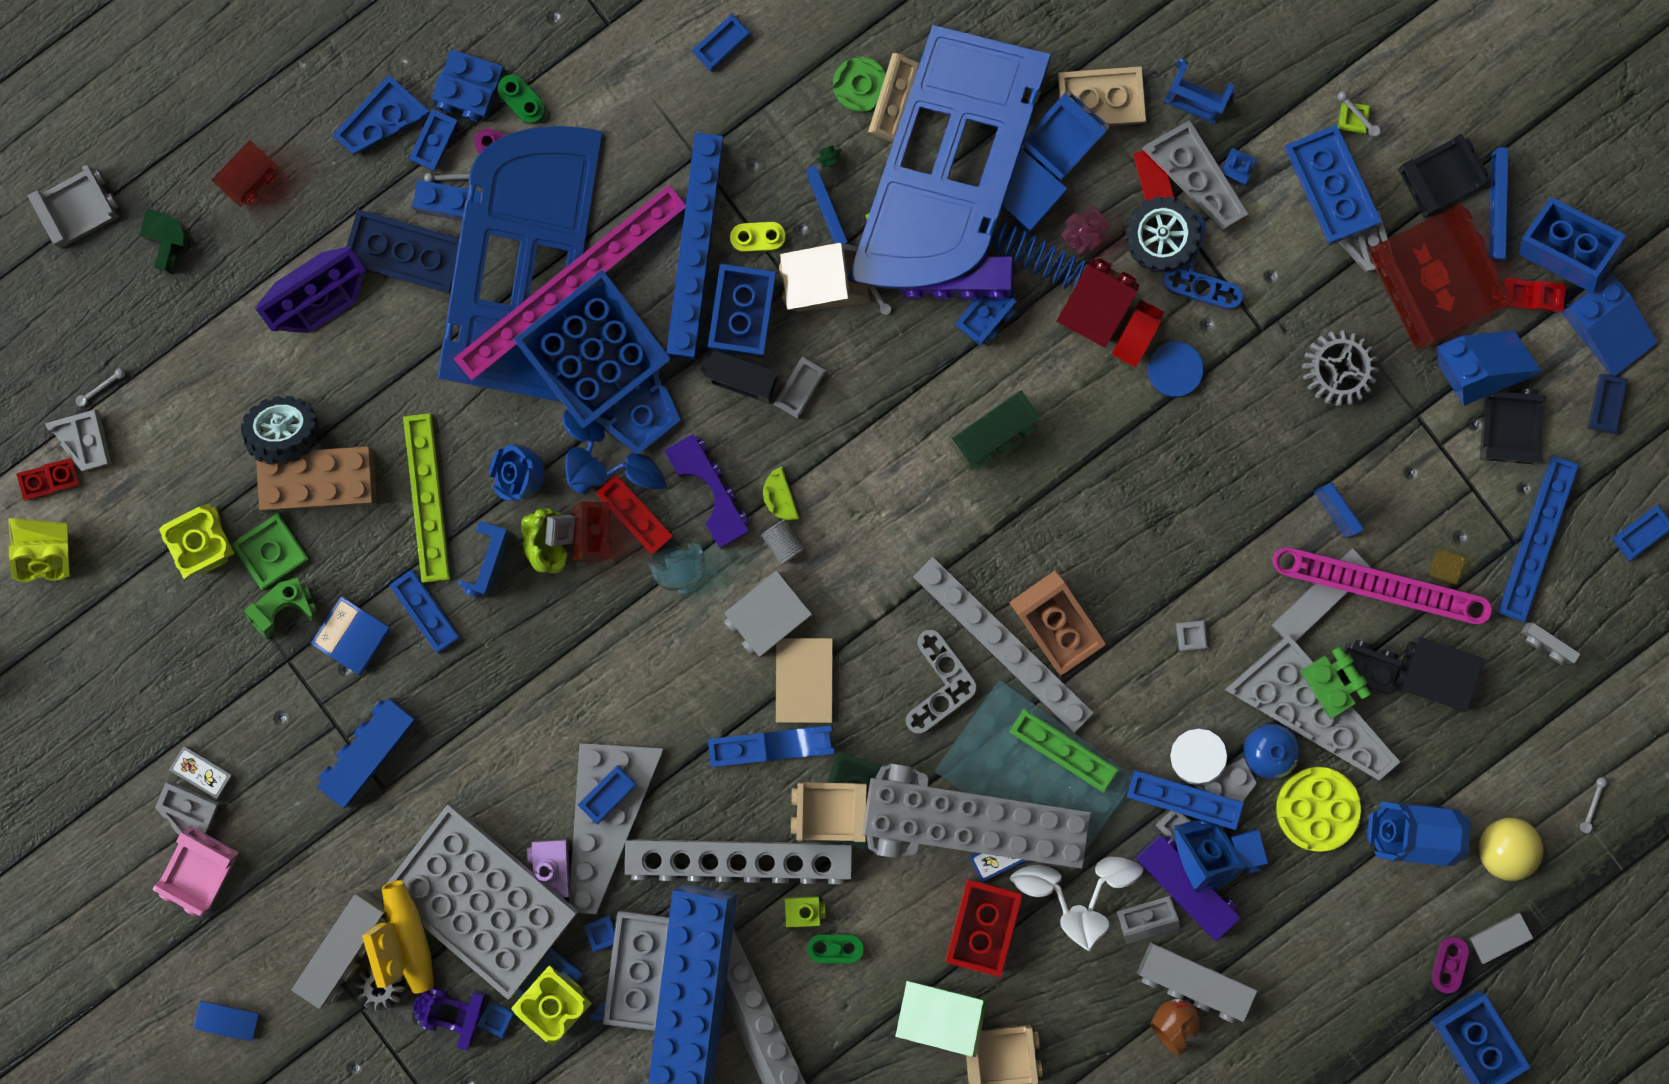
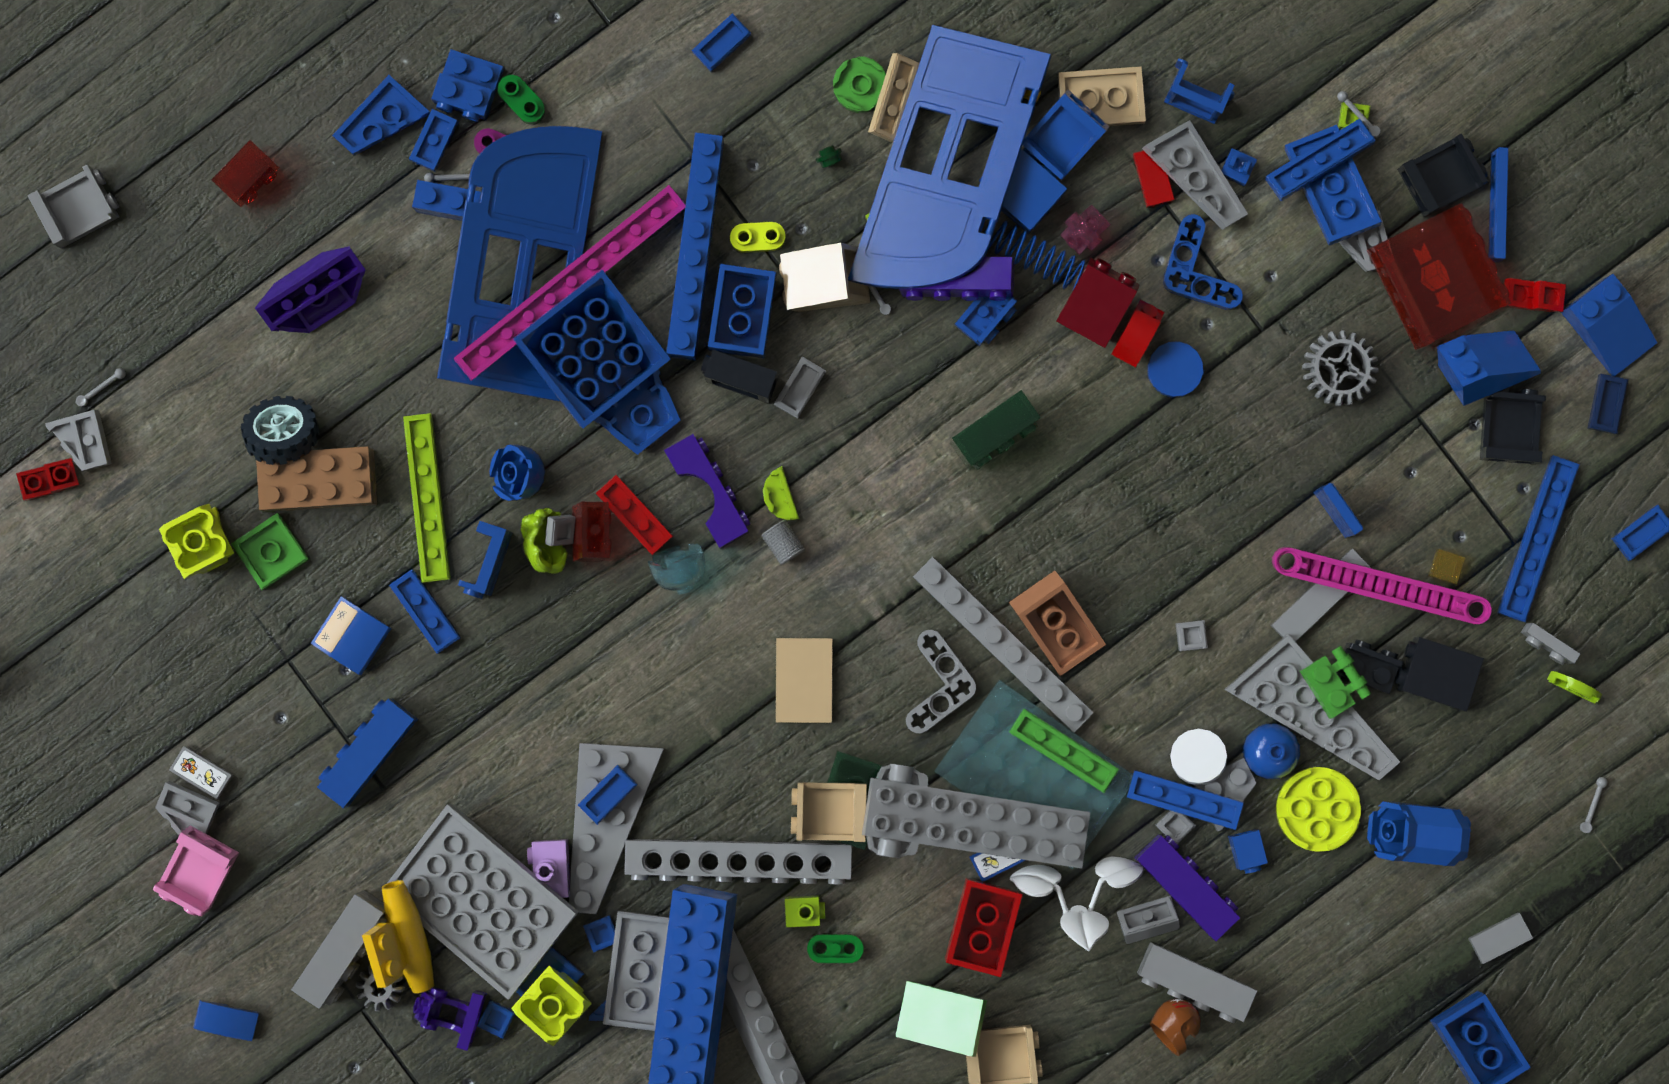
(38, 550): neon yellow piece -> none
(169, 233): dark green brick -> none
(264, 611): bright green tile -> none
(404, 251): dark blue plate -> none
(585, 471): blue plant -> none
(766, 614): light grey panel -> none
(770, 746): blue piece -> none
(825, 205): blue tile -> none
(1157, 207): black wheel -> none
(1207, 855): blue slope -> none
(1320, 159): none -> blue tile
(1452, 965): magenta plate -> none
(1511, 849): light yellow piece -> none
(1572, 245): blue brick -> none
(1575, 687): none -> lime tile

